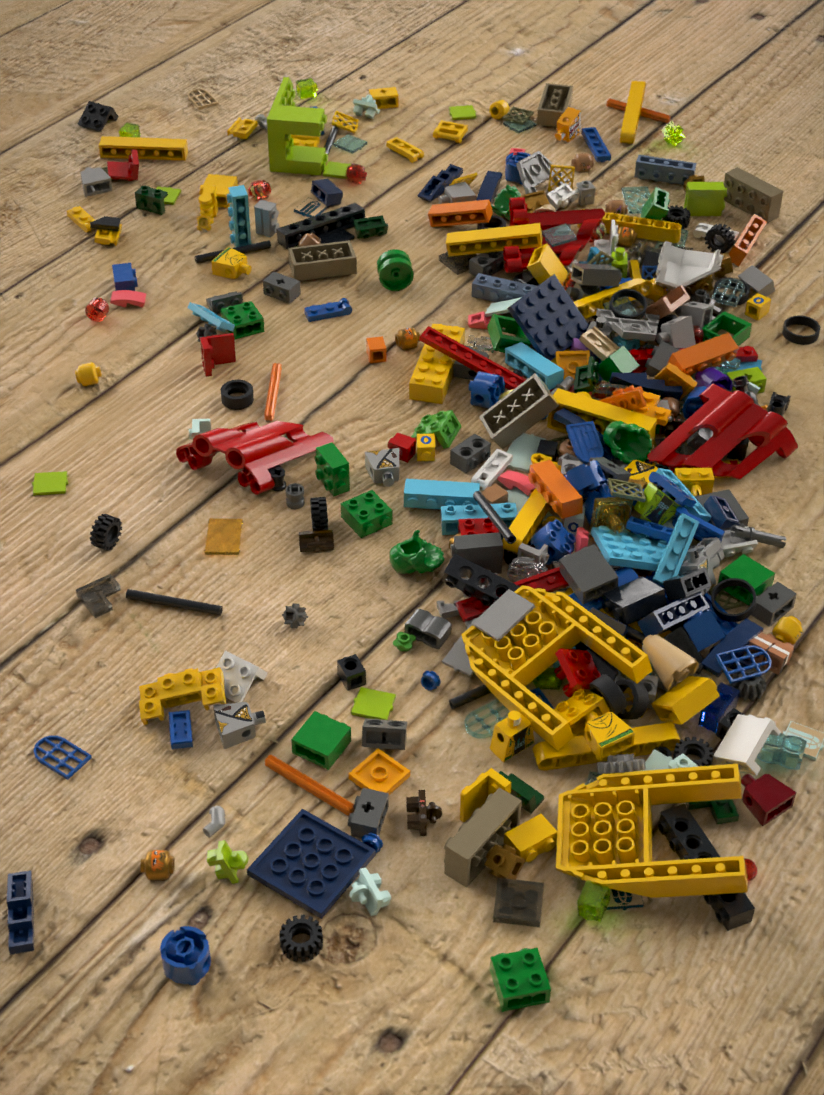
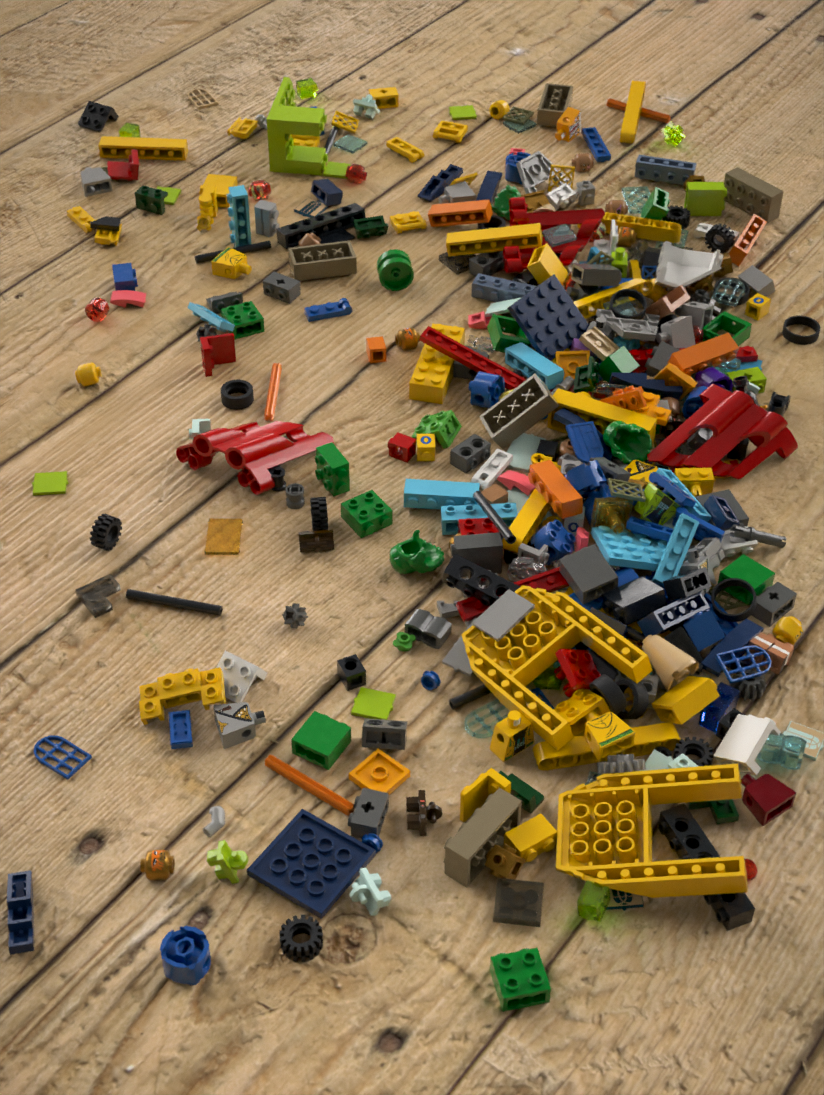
(383, 466): light grey torso -> none
(407, 221): none -> yellow plate

